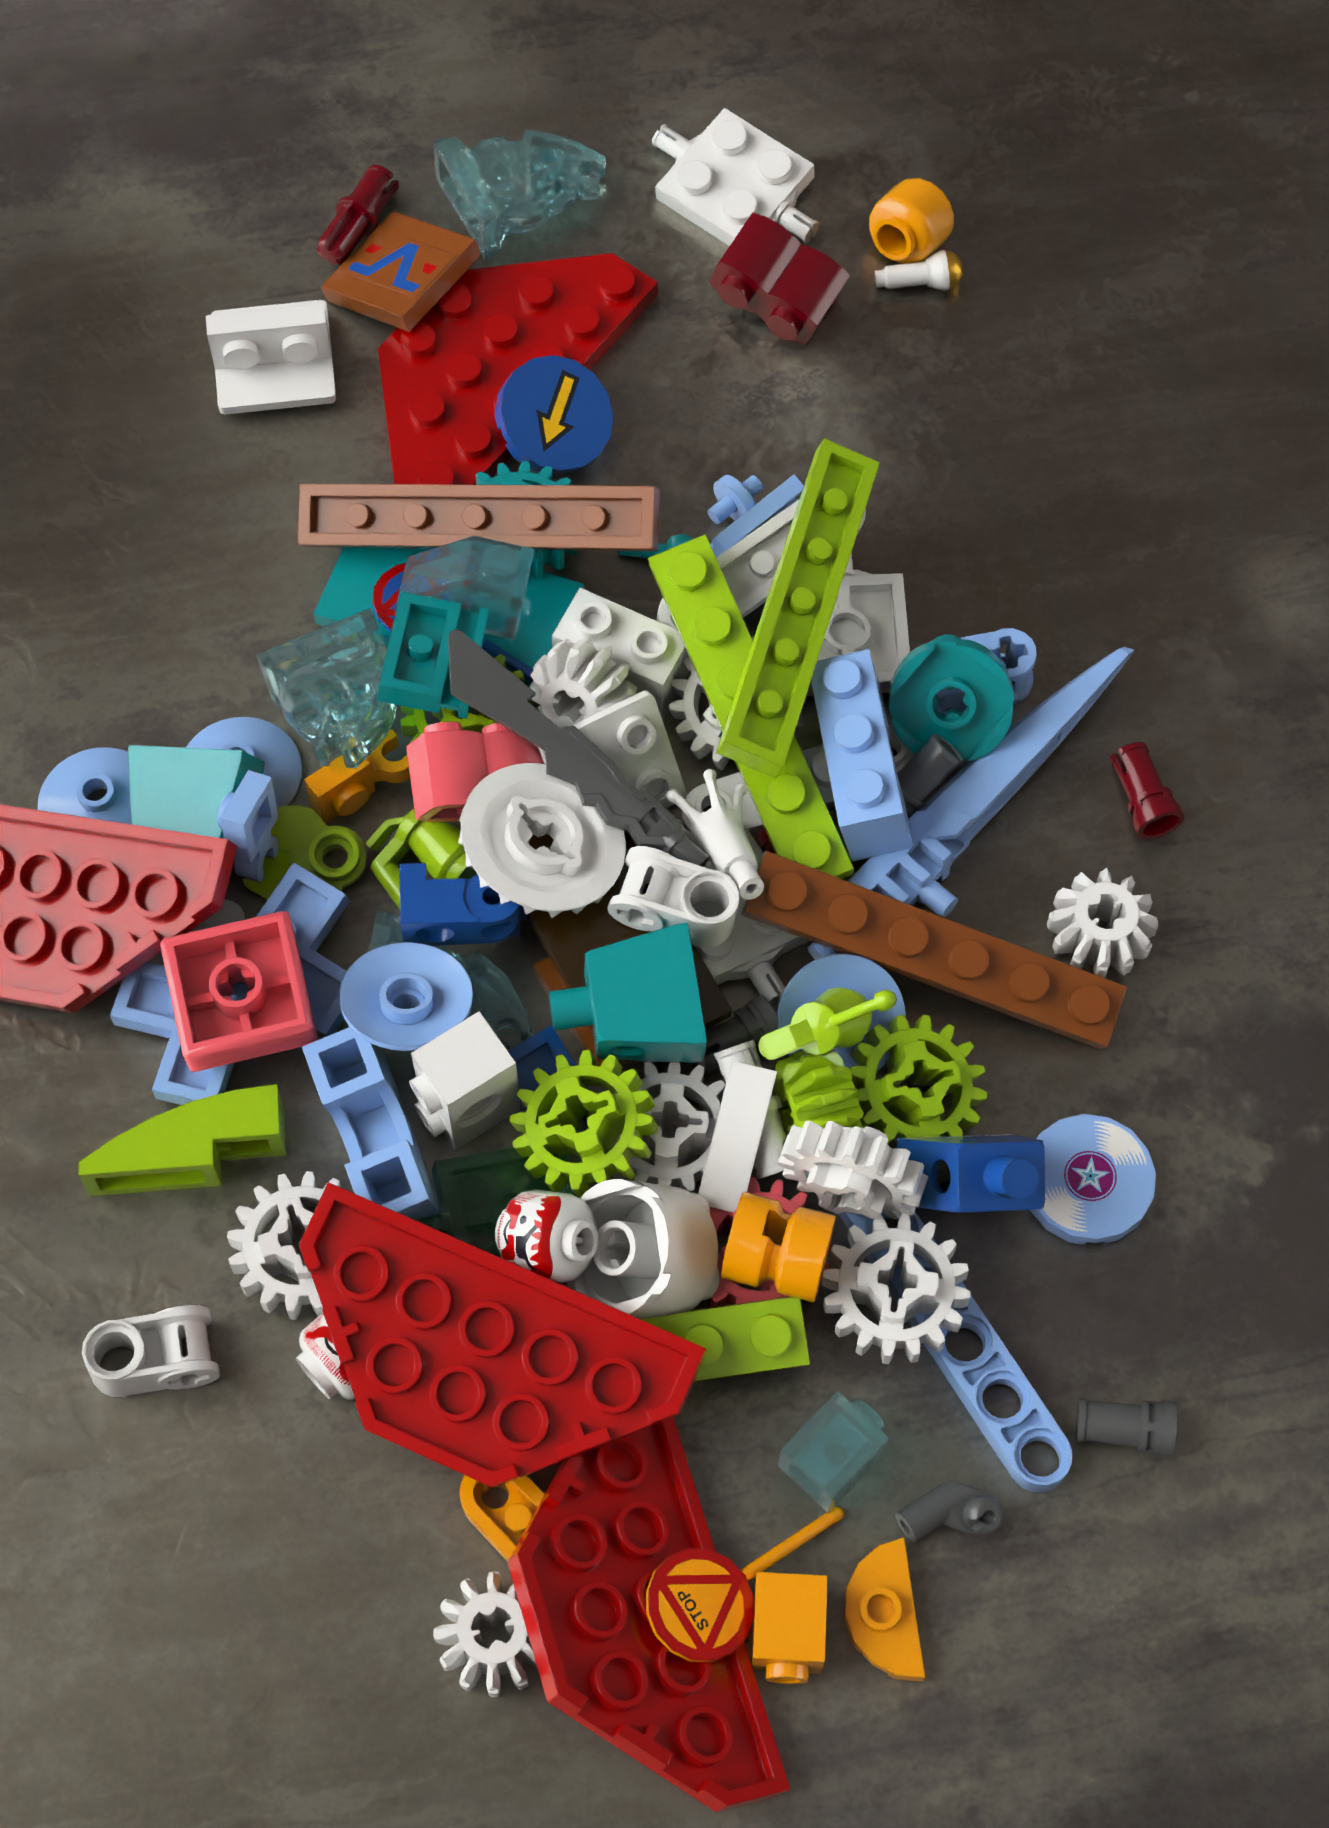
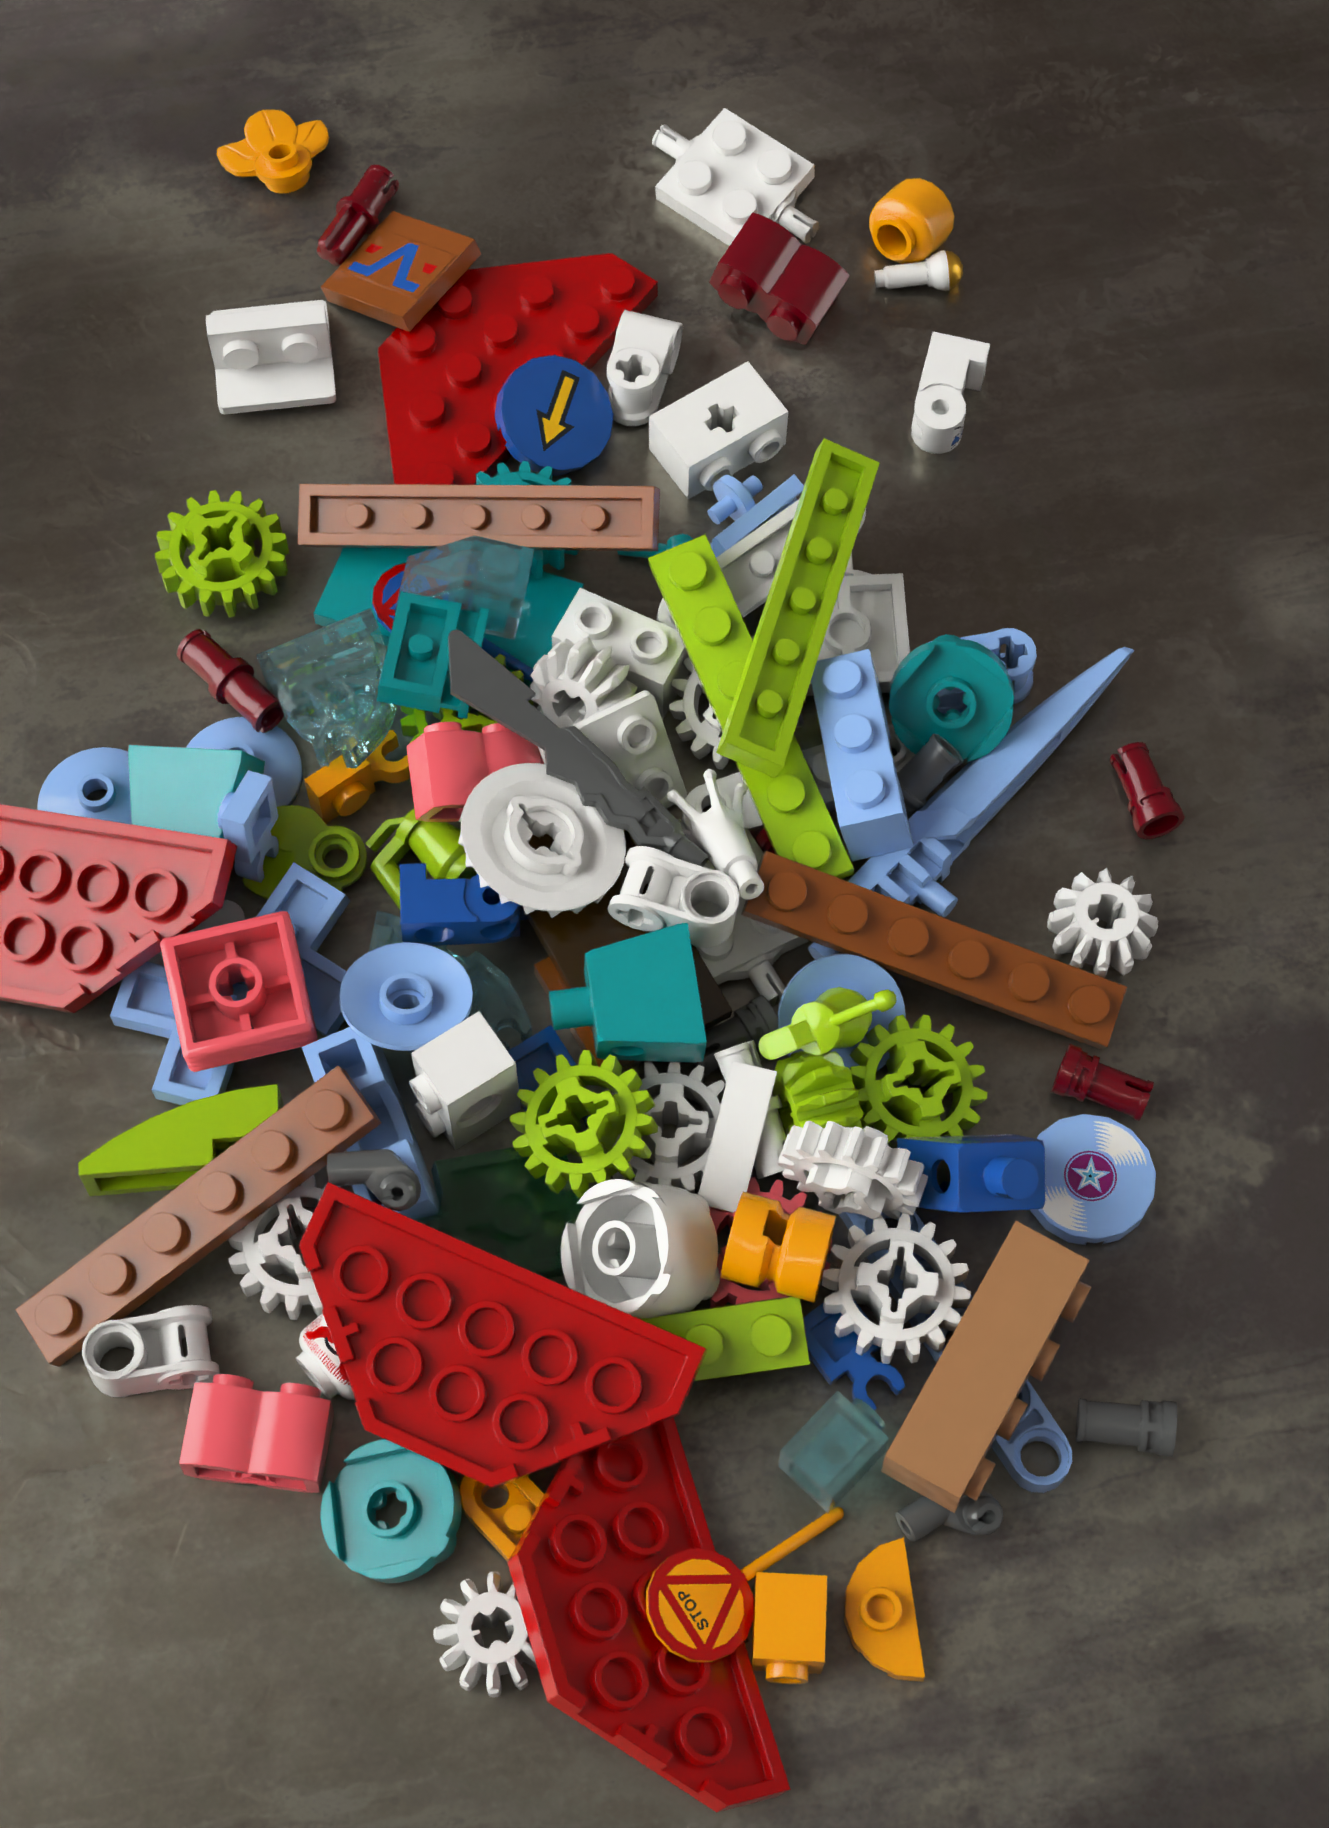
(198, 1215): none -> plate
(222, 553): none -> lime gear
(230, 680): none -> dark red pin
(257, 1435): none -> coral brick
(275, 150): none -> light orange plate
(380, 1172): none -> dark grey arm
(424, 1532): none -> teal plate
(514, 184): clear light blue piece -> none
(548, 1234): white head -> none
(640, 365): none -> white piece
(718, 430): none -> white brick
(837, 1356): none -> blue plate
(939, 404): none -> white leg
(985, 1368): none -> medium nougat brick
(1087, 1078): none -> dark red pin

